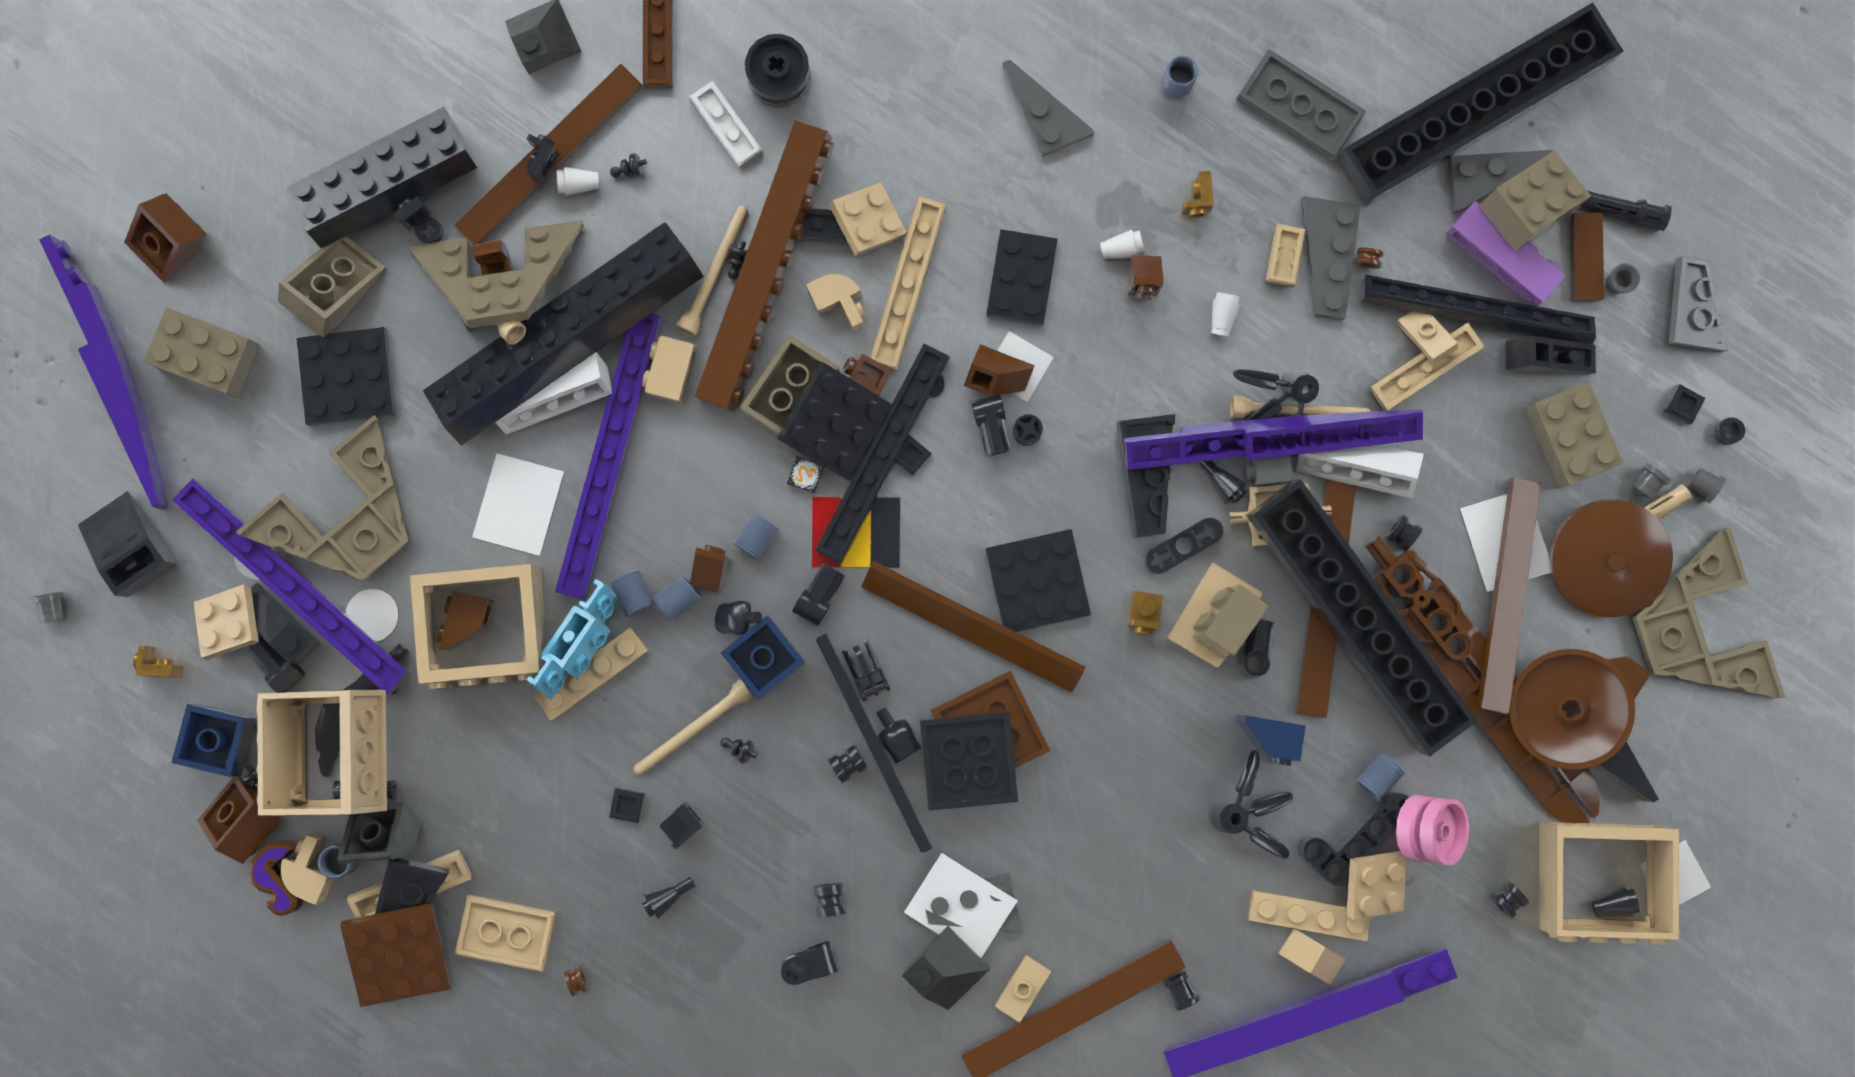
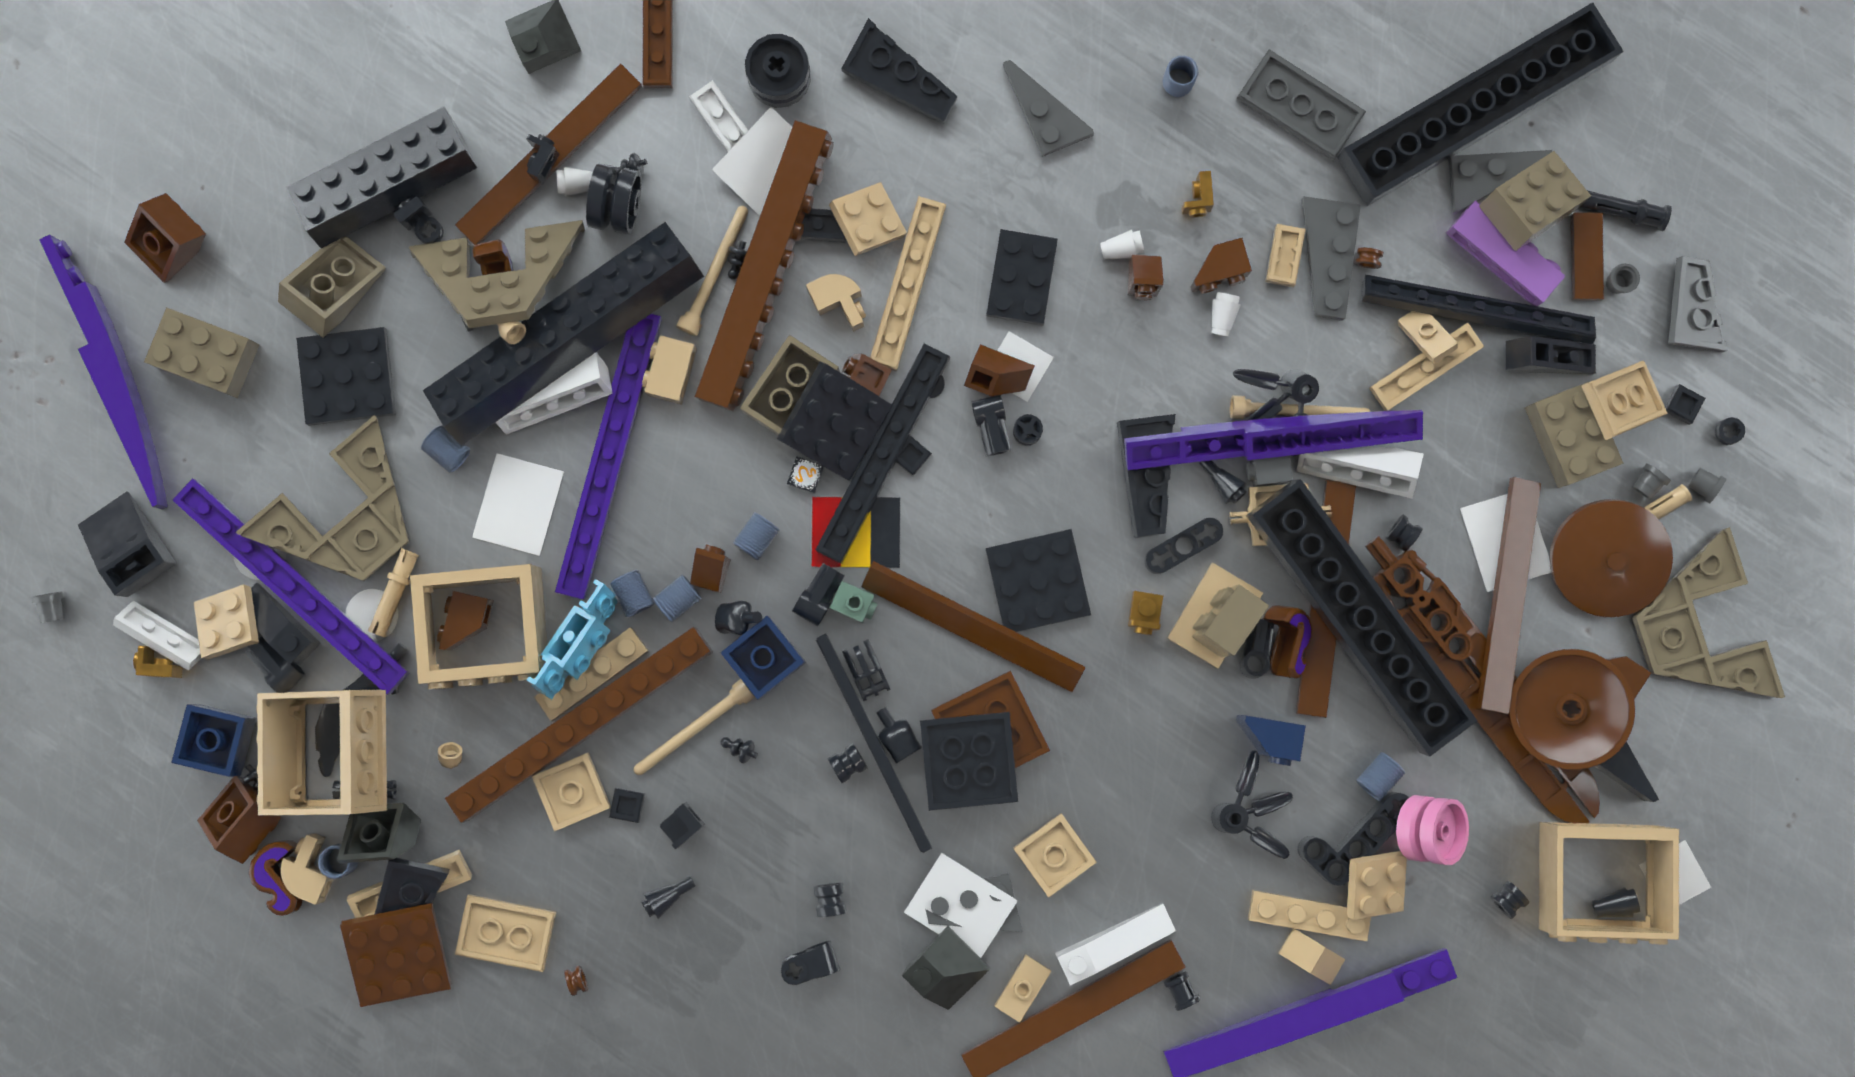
(159, 635): none -> white plate
(393, 592): none -> tan pin
(445, 449): none -> sand blue piece
(450, 755): none -> tan hinge
(571, 791): none -> tan plate
(578, 725): none -> reddish brown brick
(613, 198): none -> black wheel
(755, 159): none -> white sticker
(853, 602): none -> sand green brick
(889, 69): none -> black wing
(1054, 855): none -> tan plate
(1114, 944): none -> white slope
(1223, 264): none -> reddish brown slope
(1291, 640): none -> reddish brown animal
(1624, 400): none -> tan tile

